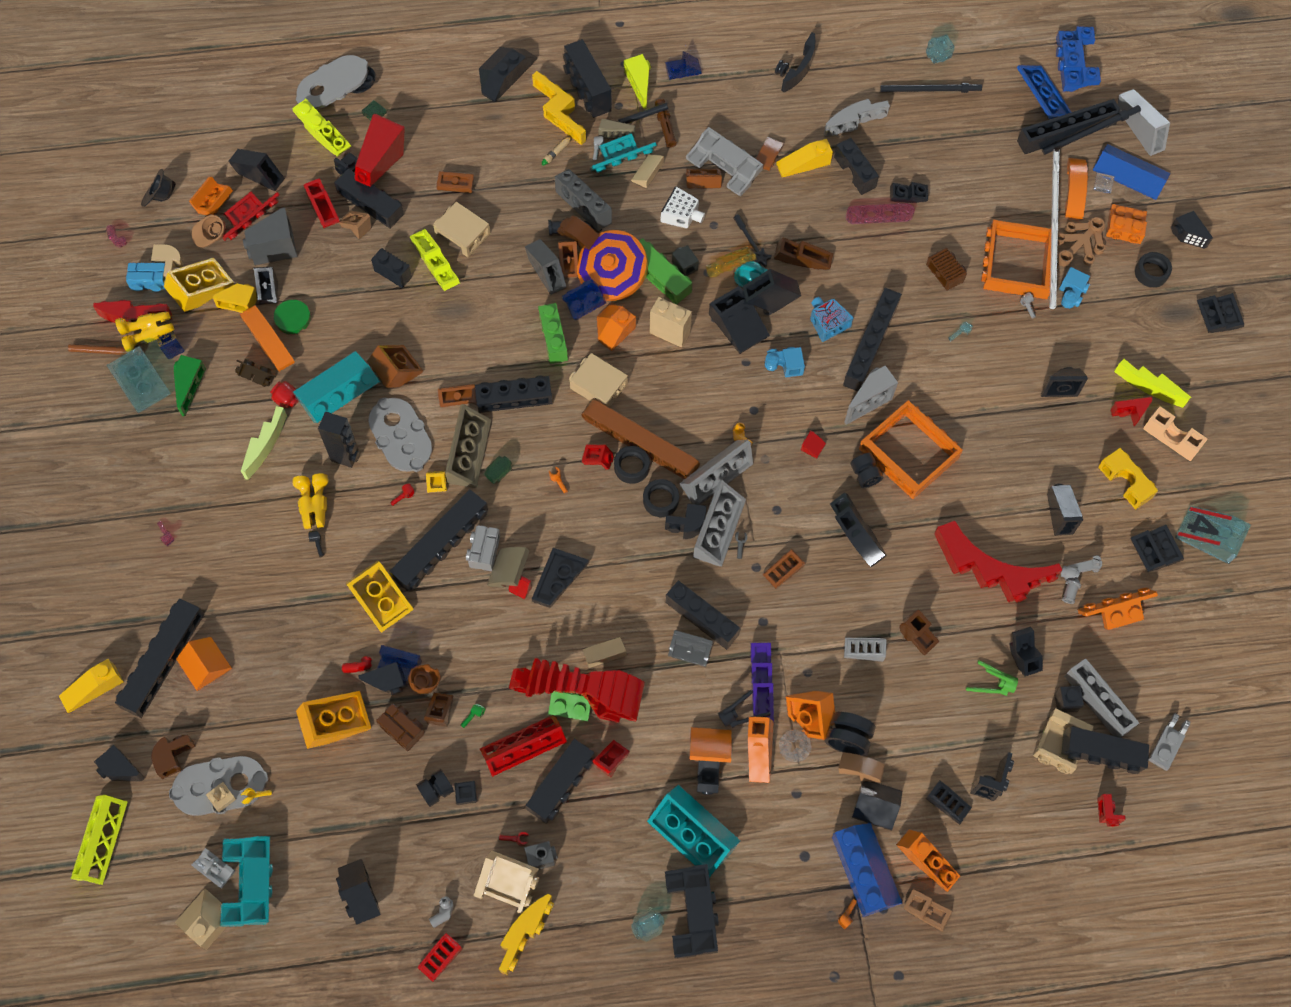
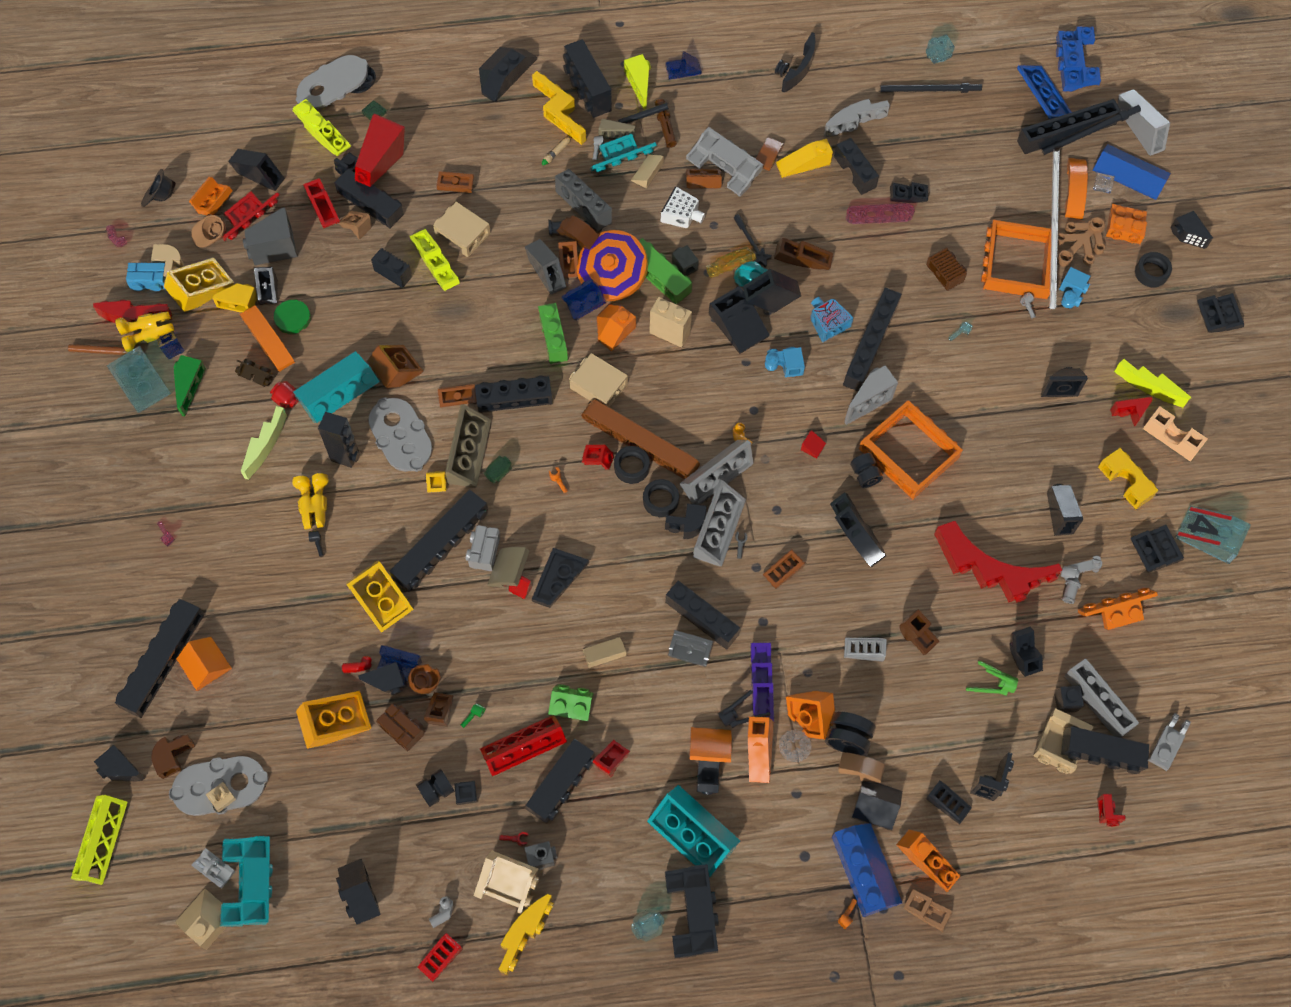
(91, 685): yellow slope -> none
(251, 794): yellow hand -> none
(408, 492): red hand -> none
(608, 692): red piece -> none

